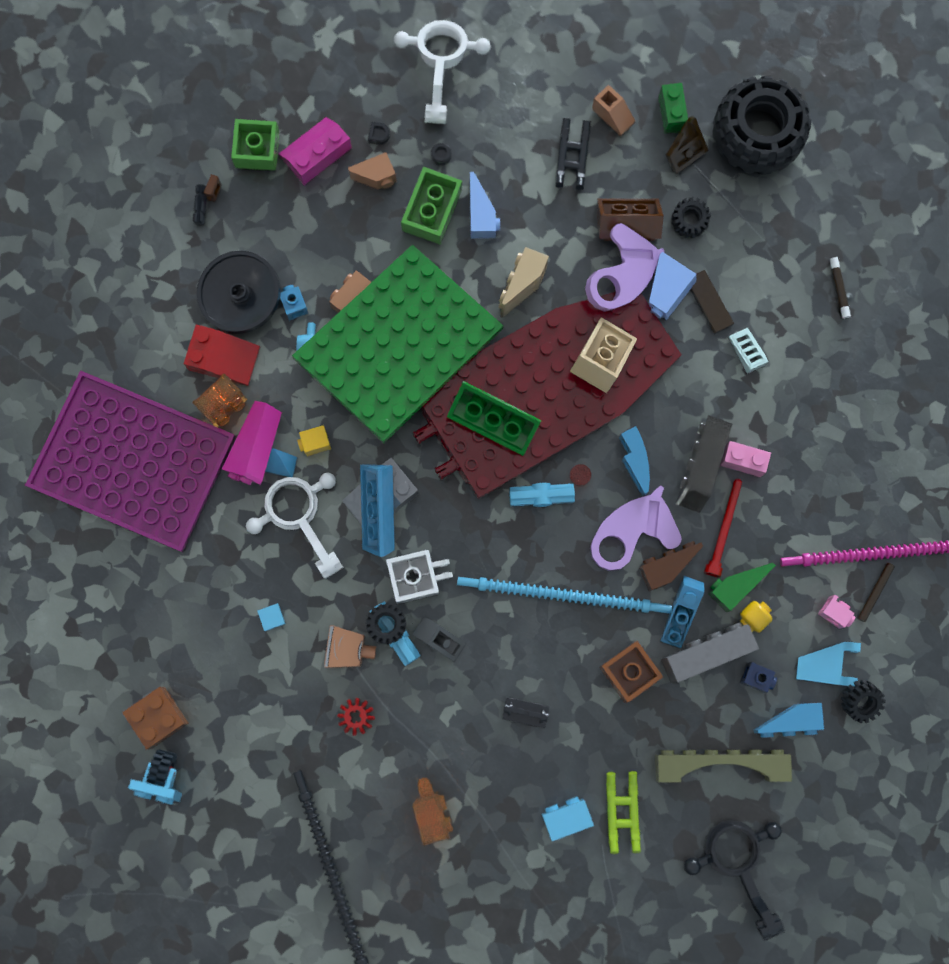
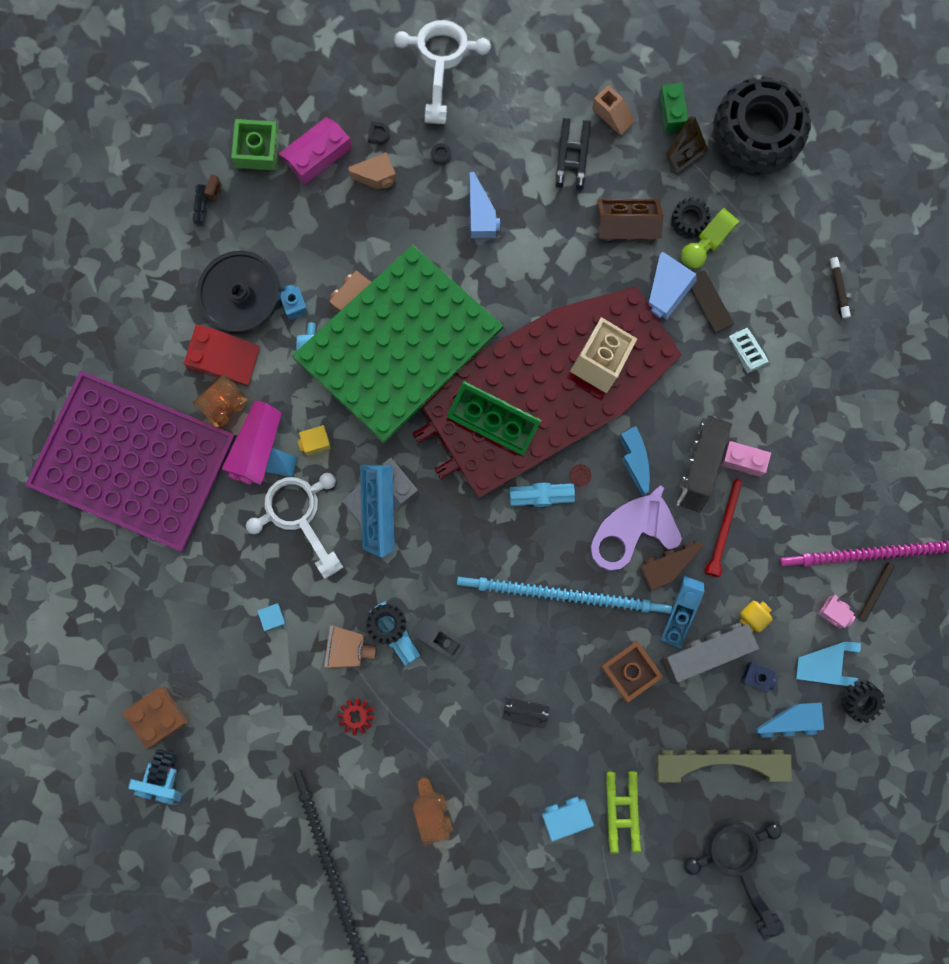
(421, 565): white hinge -> none
(431, 205): bright green brick -> none
(525, 280): tan slope -> none
(631, 276): lavender animal -> none
(695, 254): none -> lime beam
(735, 587): green slope -> none

